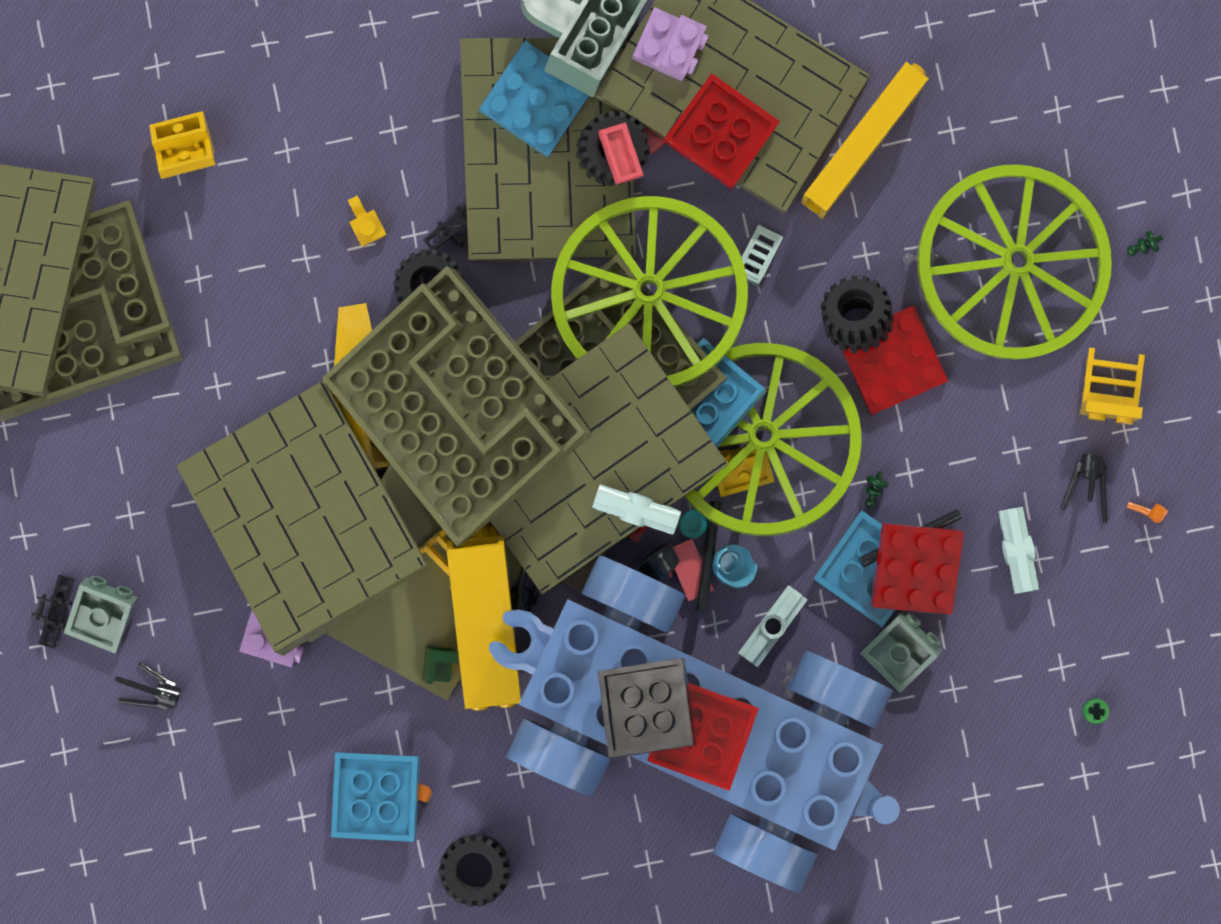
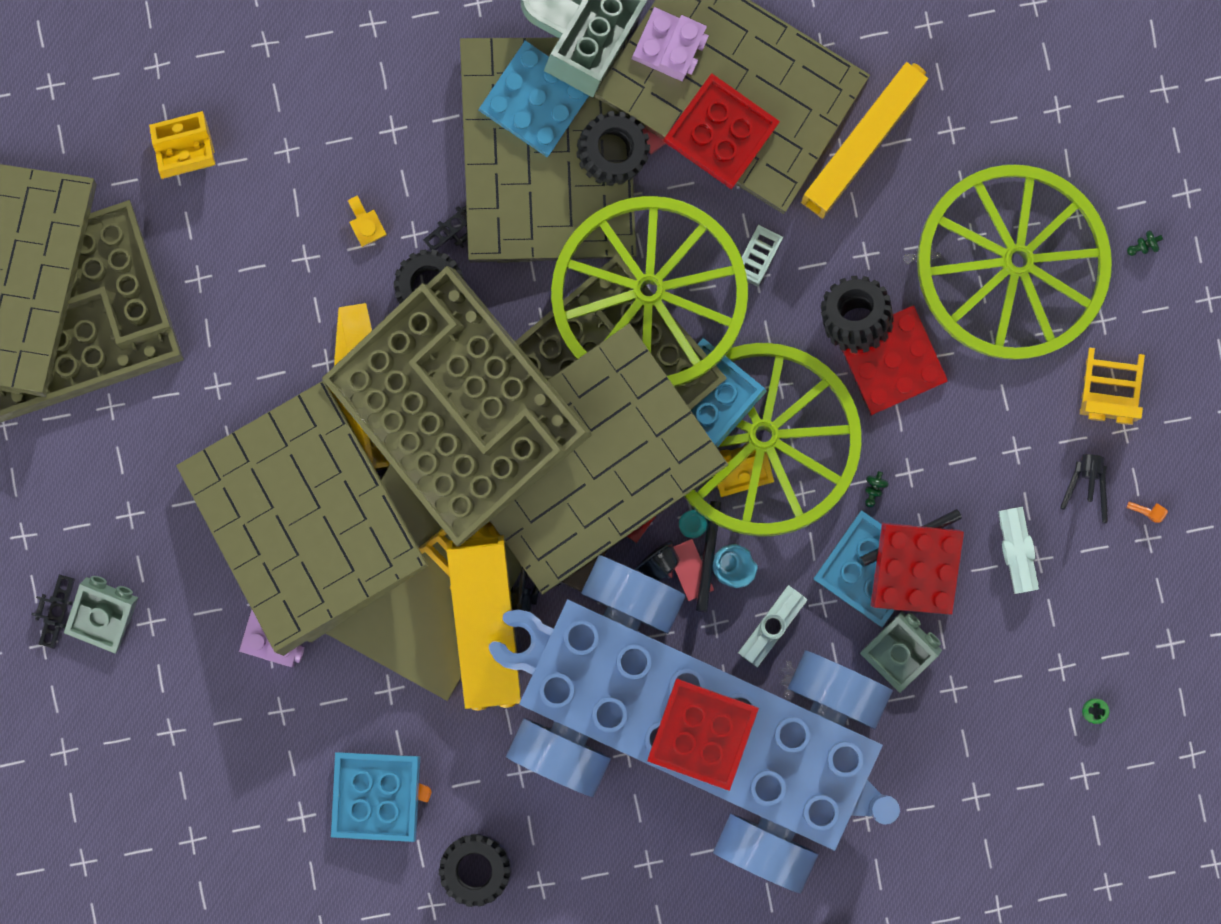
(166, 694): black plant -> none
(438, 664): dark green panel -> none
(620, 153): coral tile -> none
(636, 509): light aqua piece -> none
(646, 708): plate -> none

